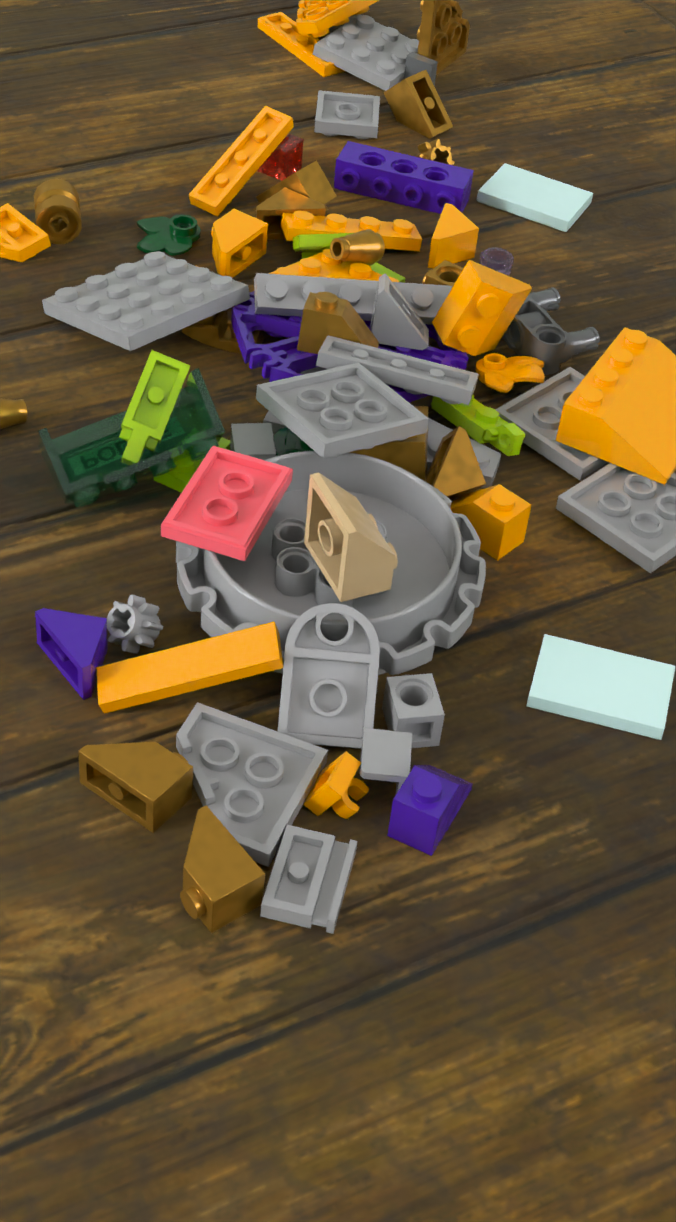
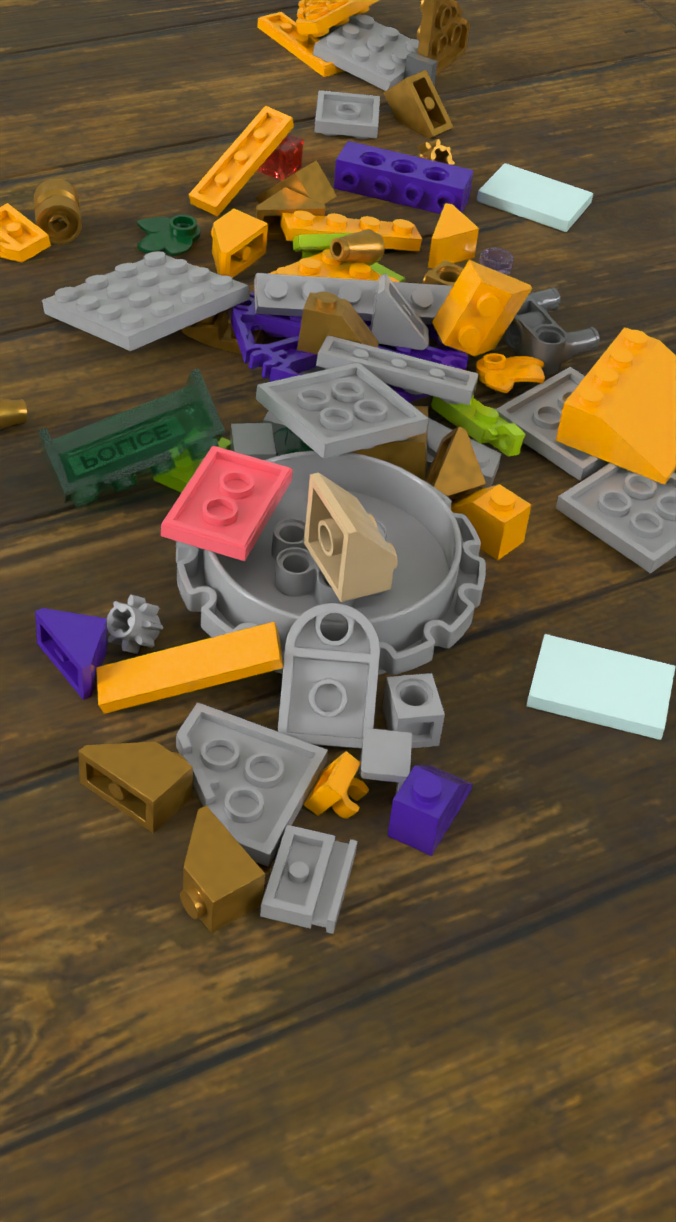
(152, 405): lime hinge -> none

